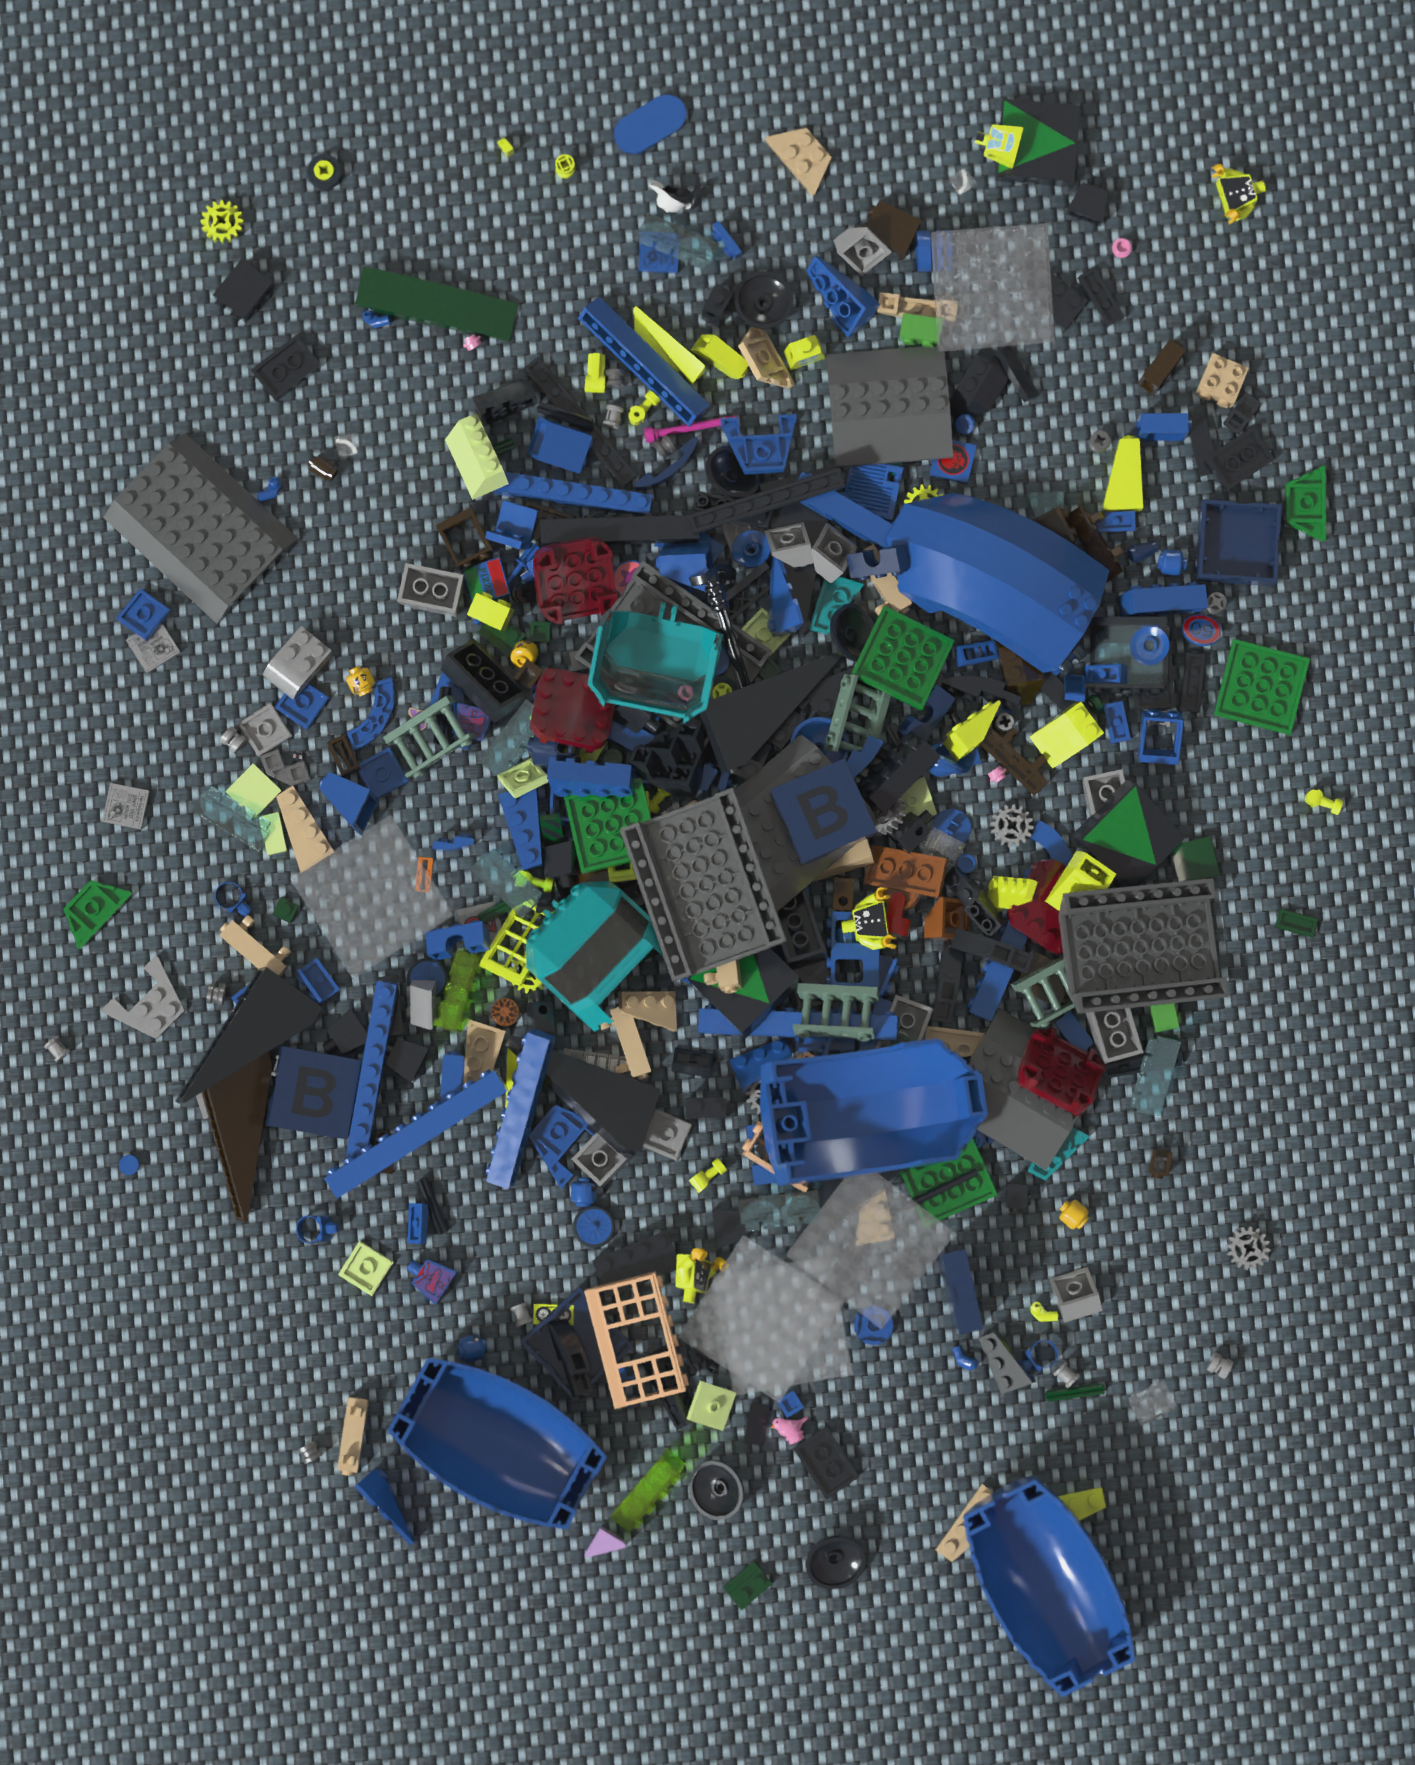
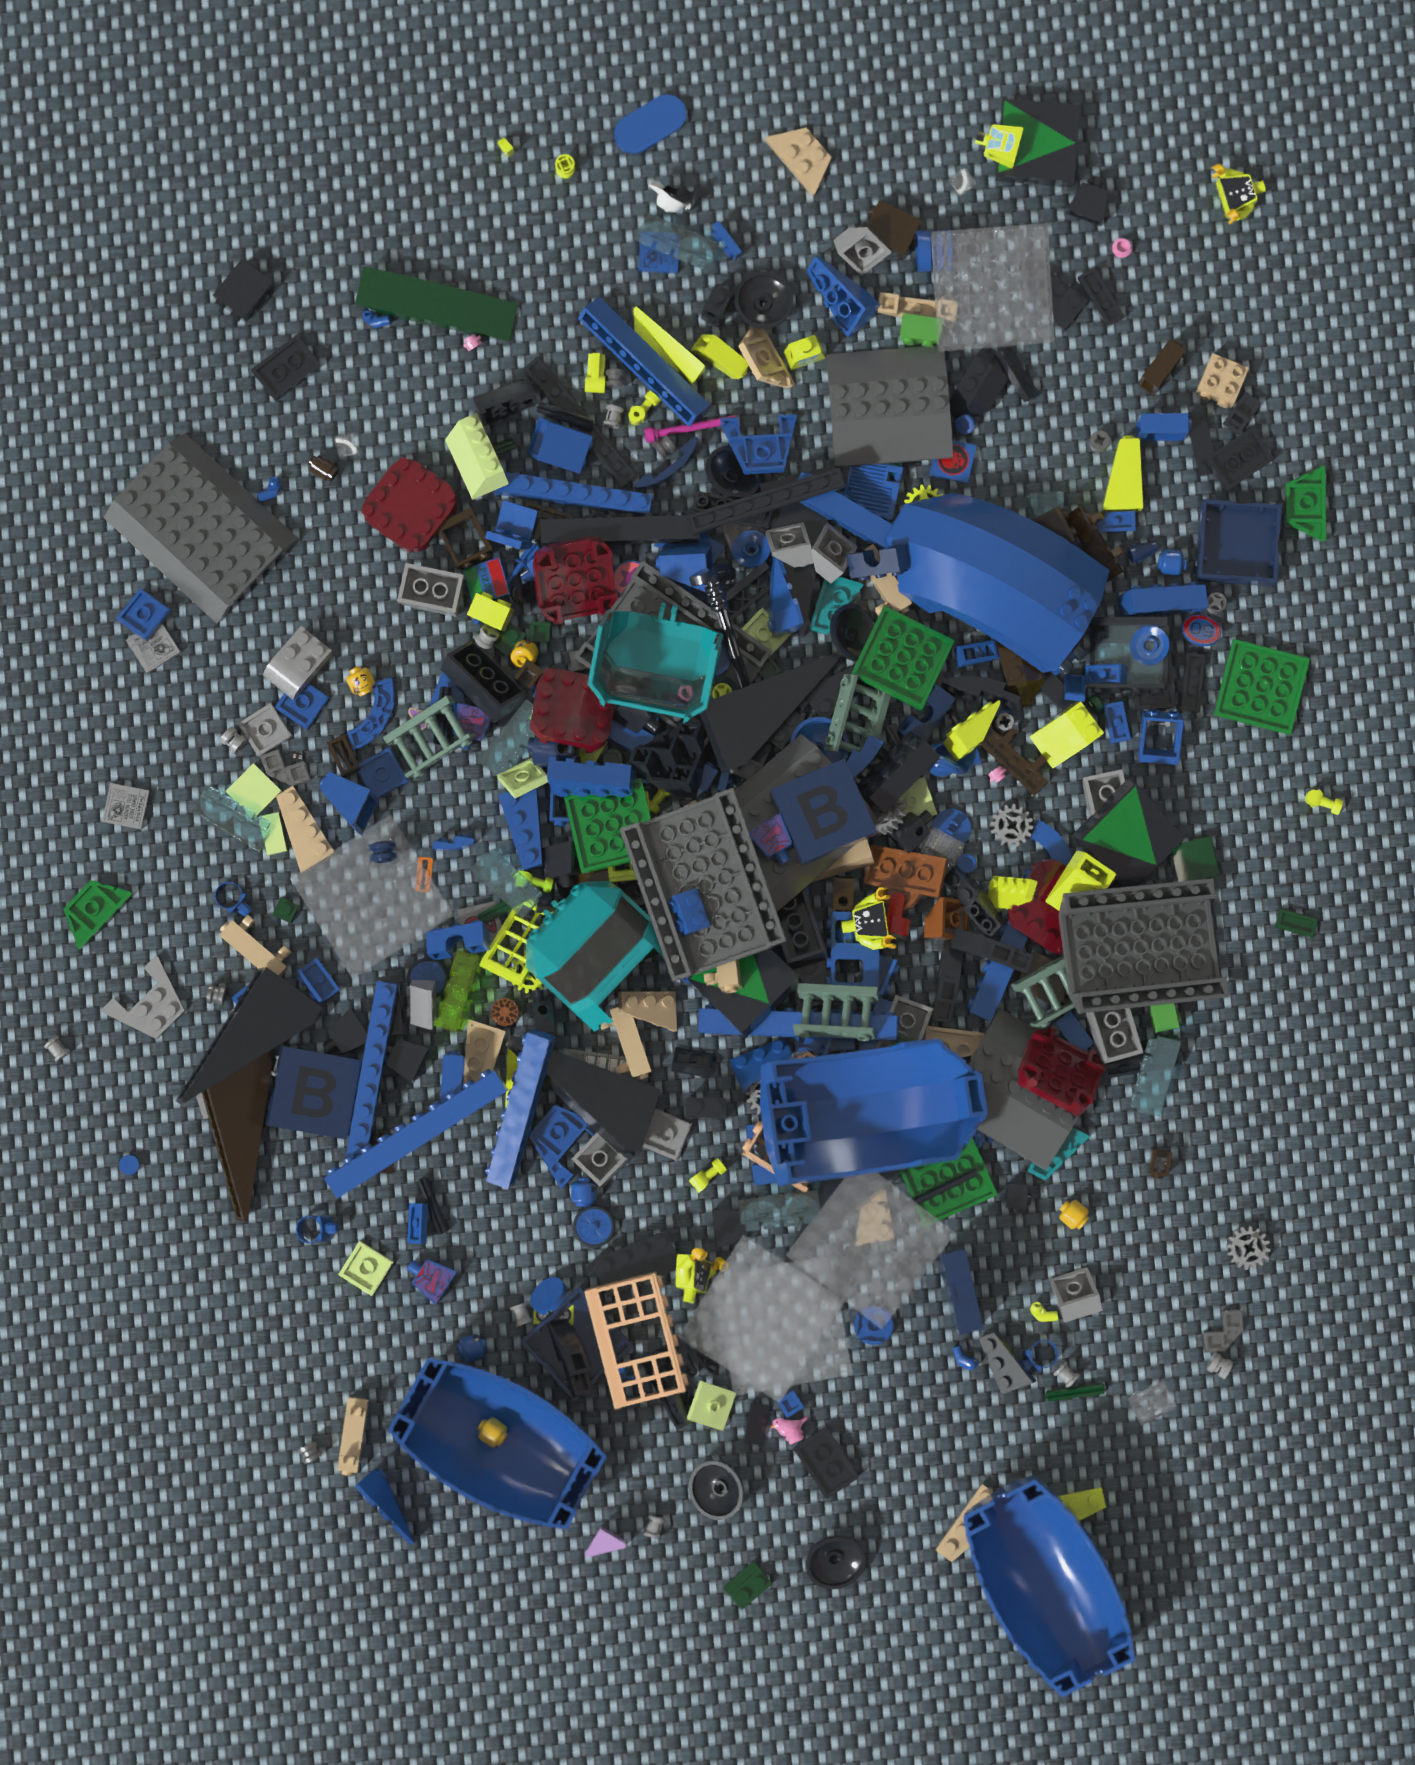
(217, 227): neon yellow gear -> none
(326, 178): black wheel -> none
(382, 852): none -> dark blue wheel
(409, 505): none -> dark red plate
(487, 636): none -> light grey wheel
(492, 1432): none -> yellow head
(548, 1295): none -> blue tile
(551, 829): dark green tile -> none
(648, 1490): clear neon green wedge -> none
(654, 1527): none -> light grey bush
(689, 912): none -> blue bracket
(772, 839): none -> blue torso
(1221, 1340): none -> flat silver tile

